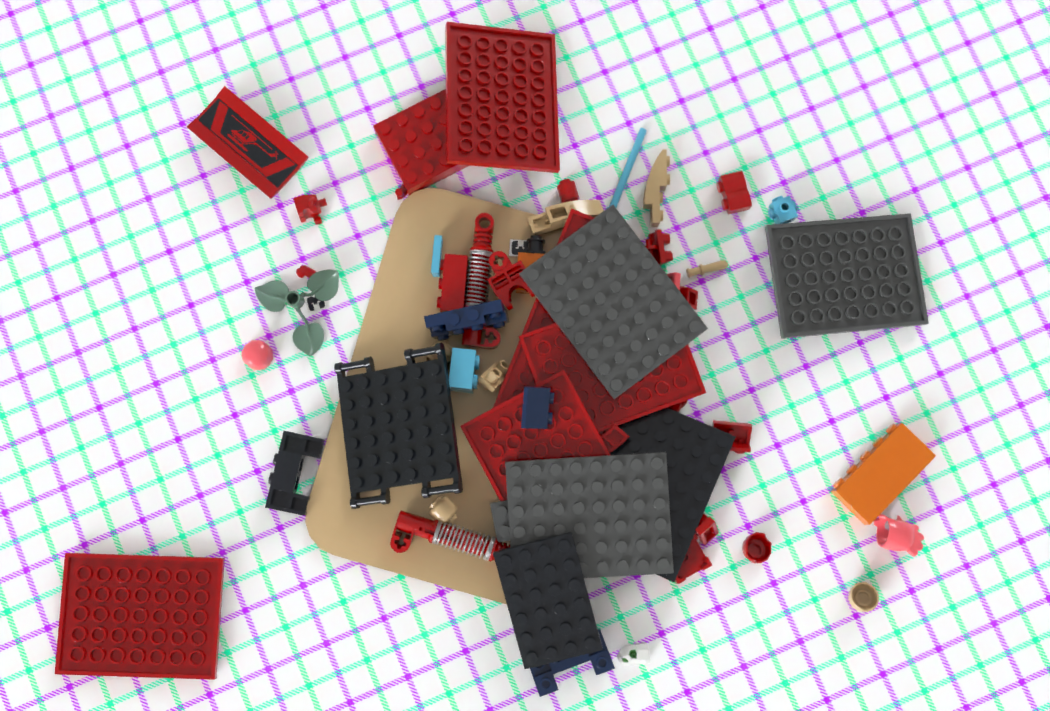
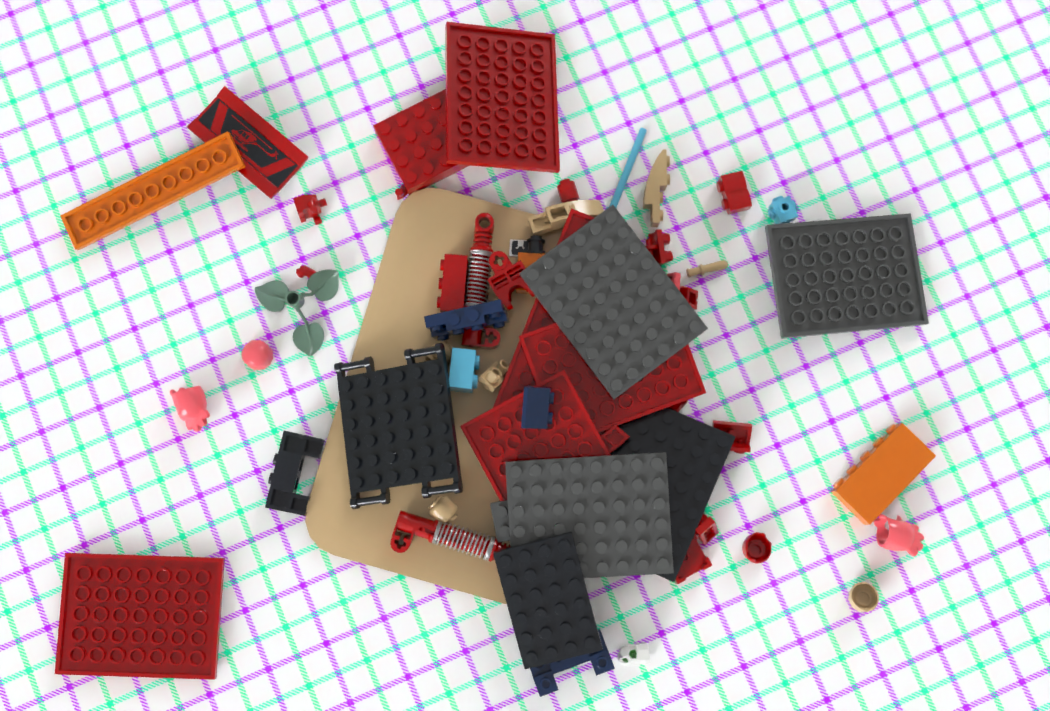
(153, 191): none -> orange plate
(191, 406): none -> coral piece
(314, 304): sticker -> none
(437, 254): medium azure tile -> none

